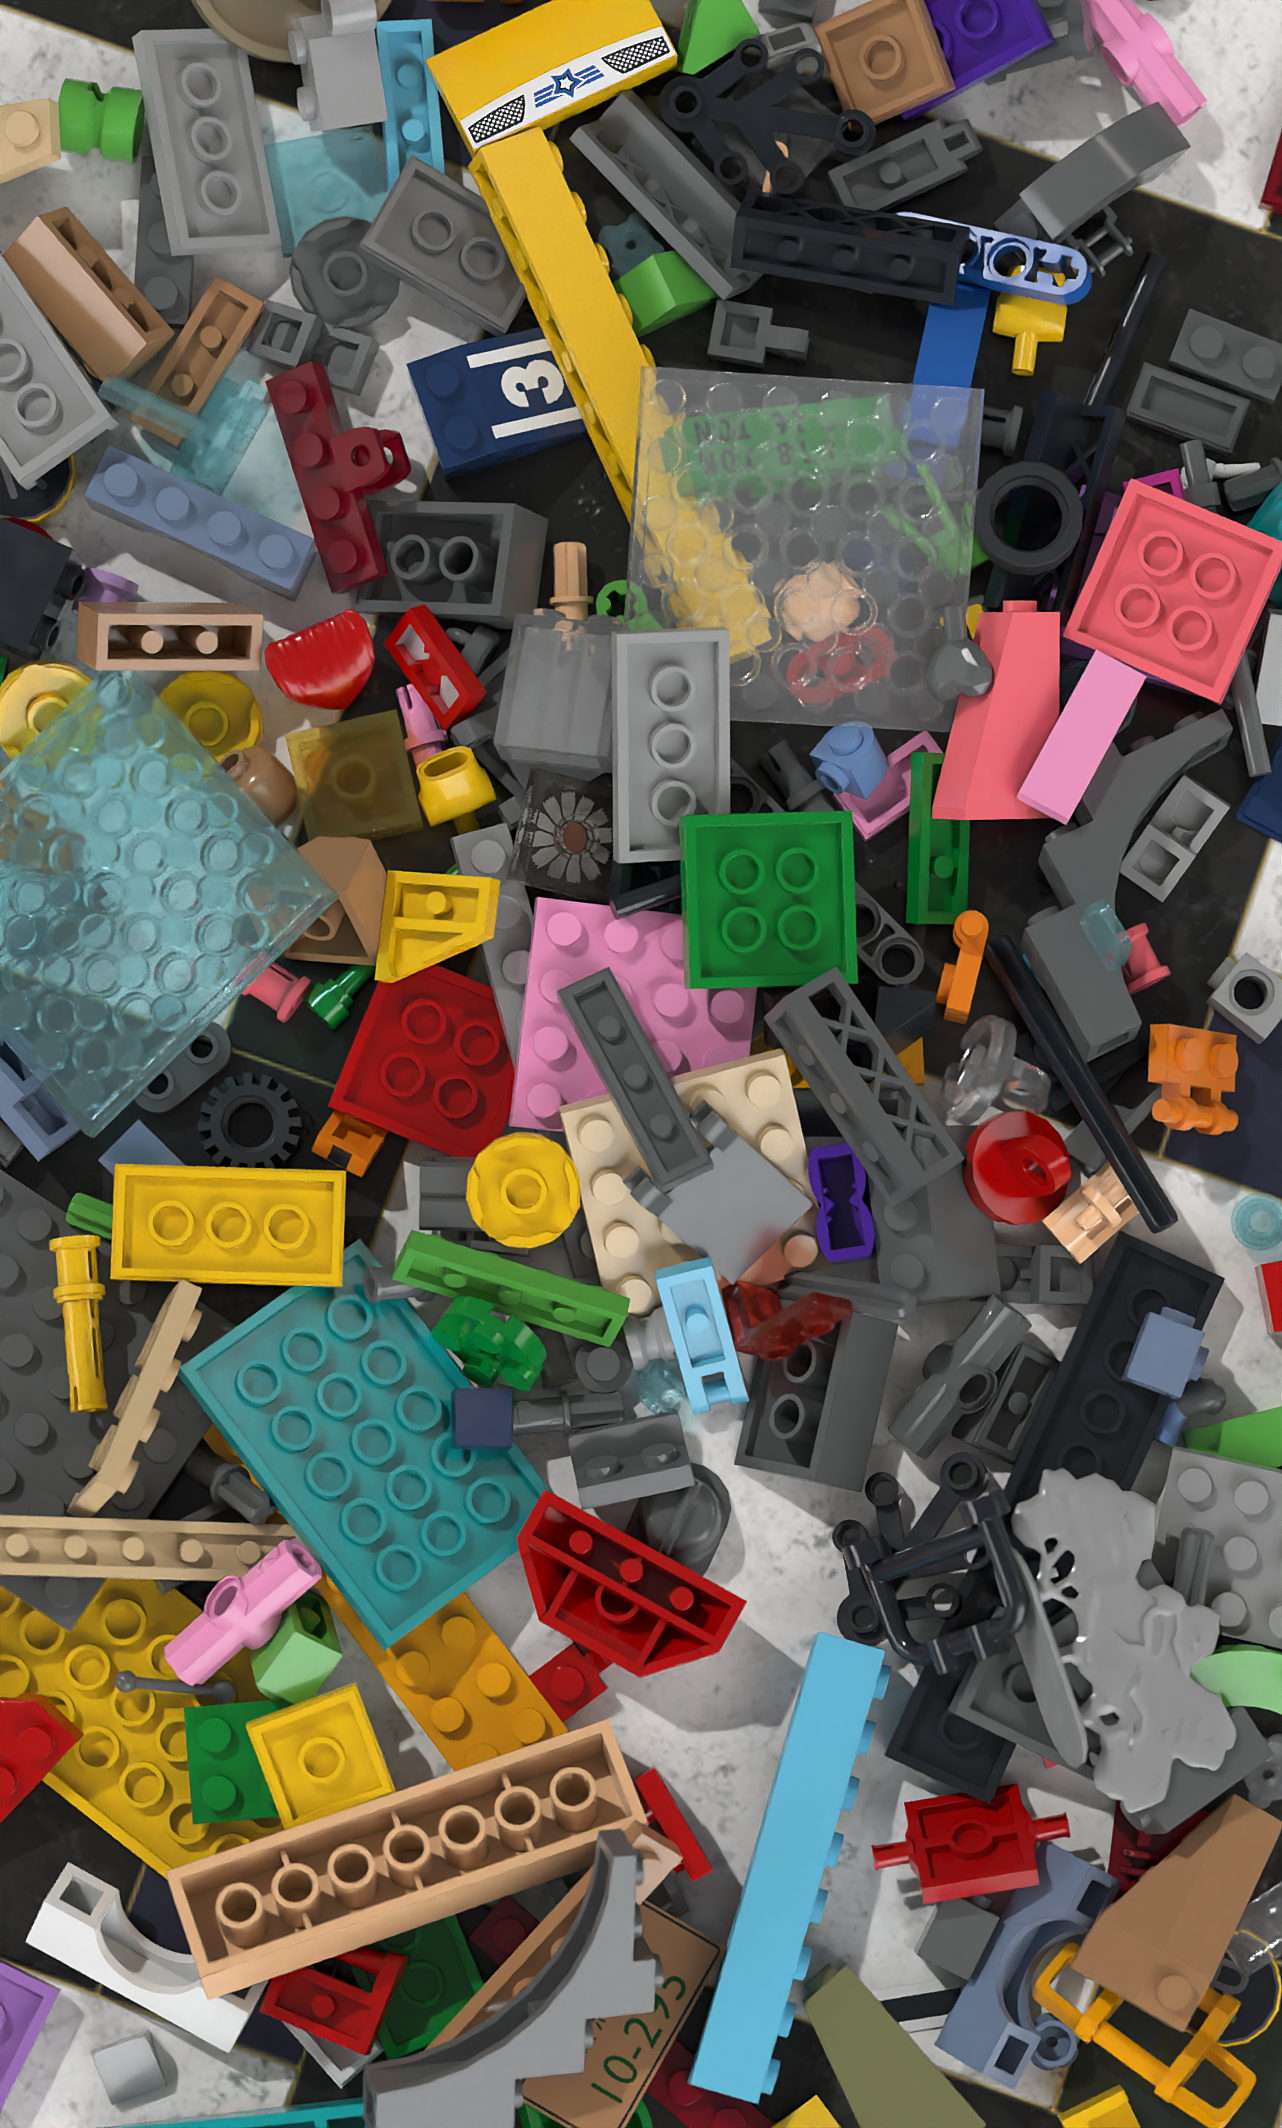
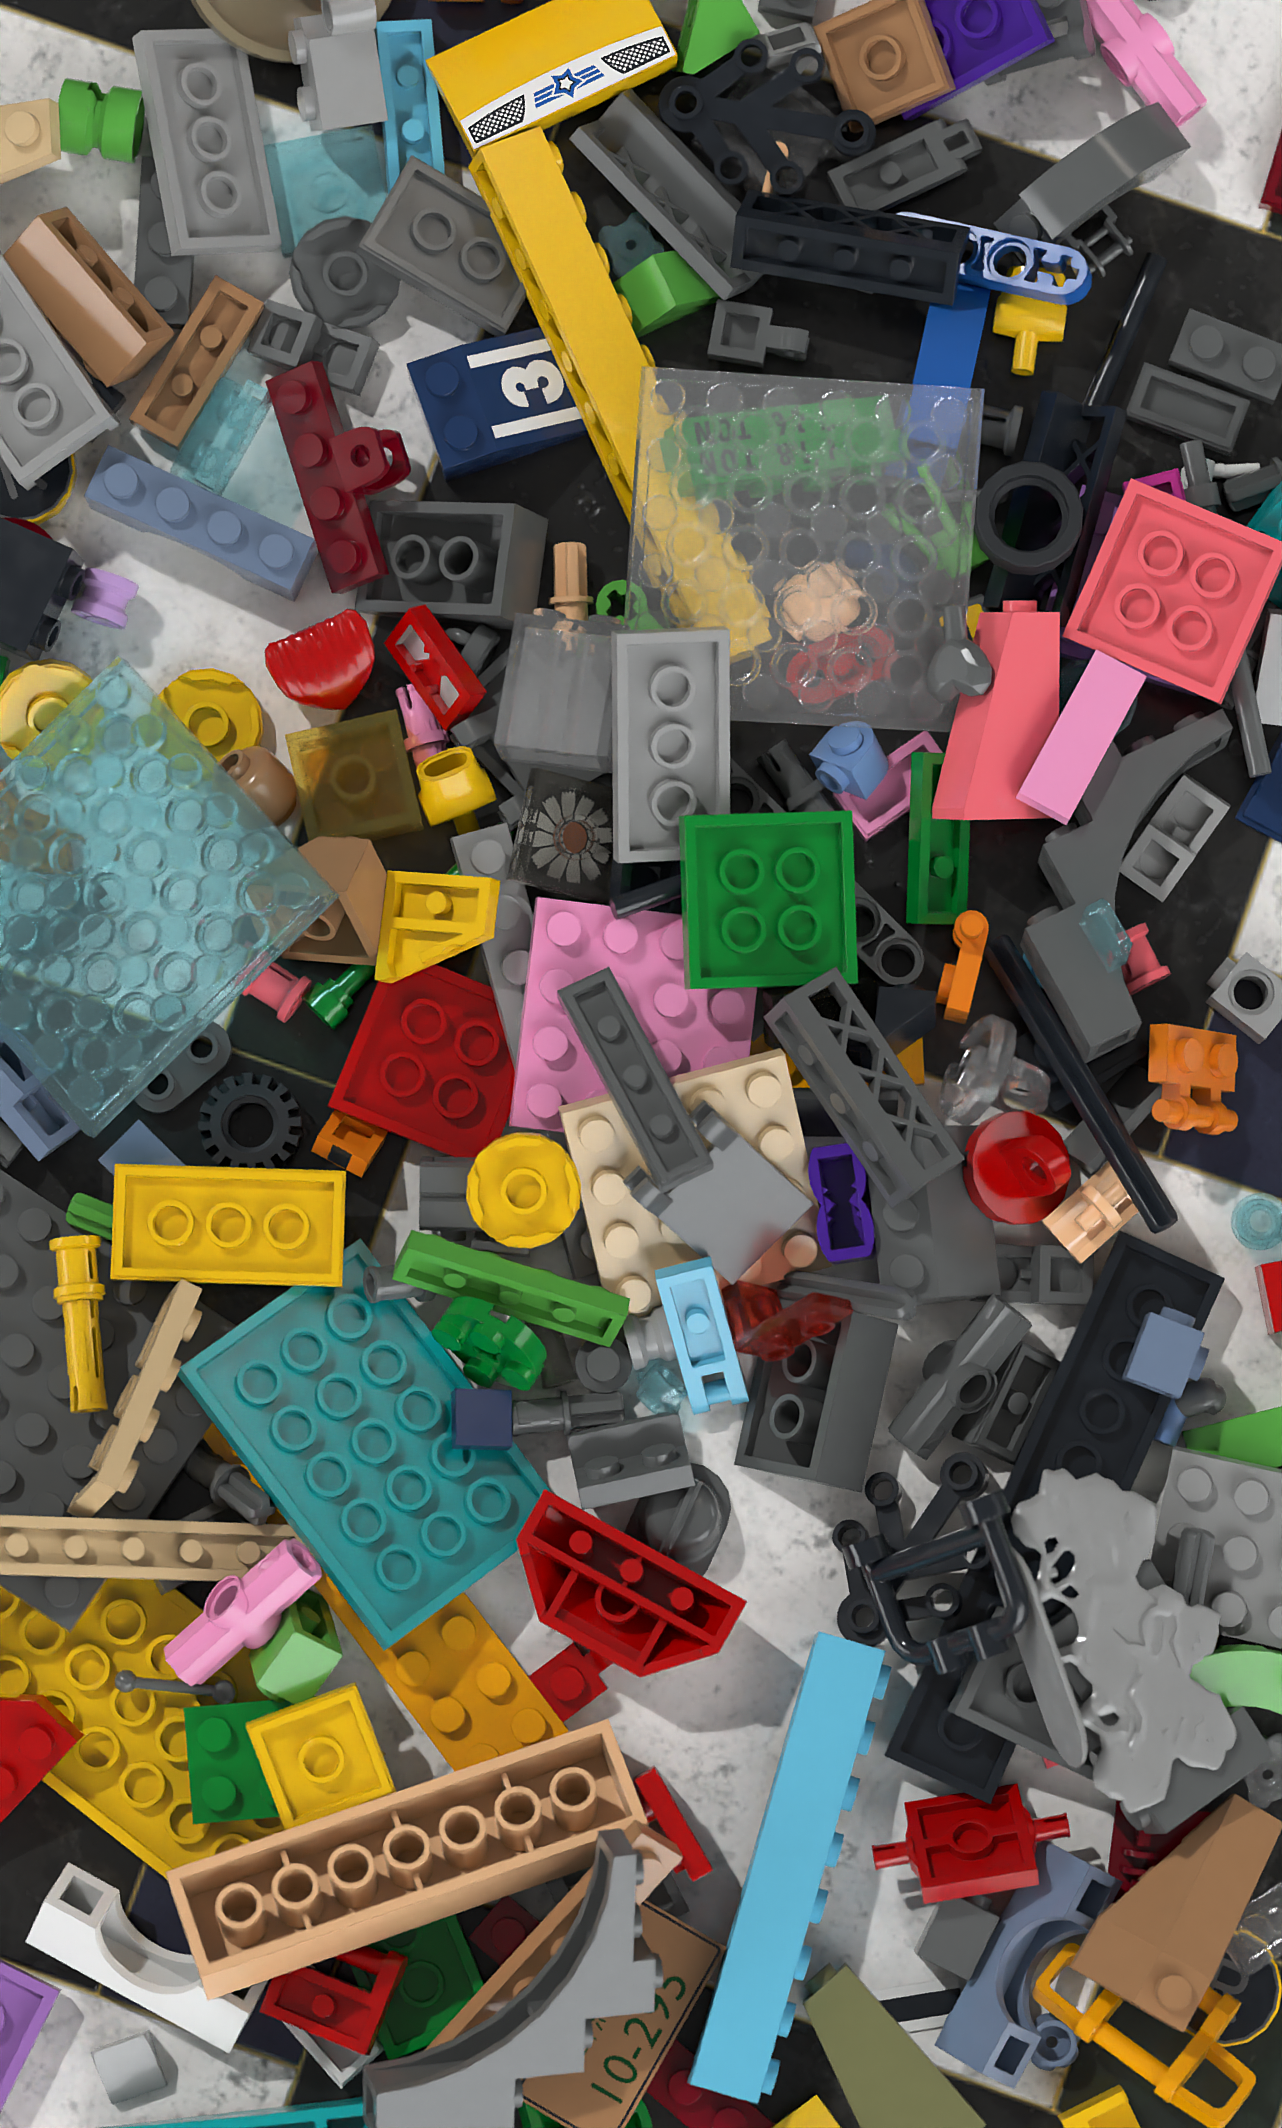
(153, 408): clear light blue tile -> none
(169, 636): medium nougat brick -> none

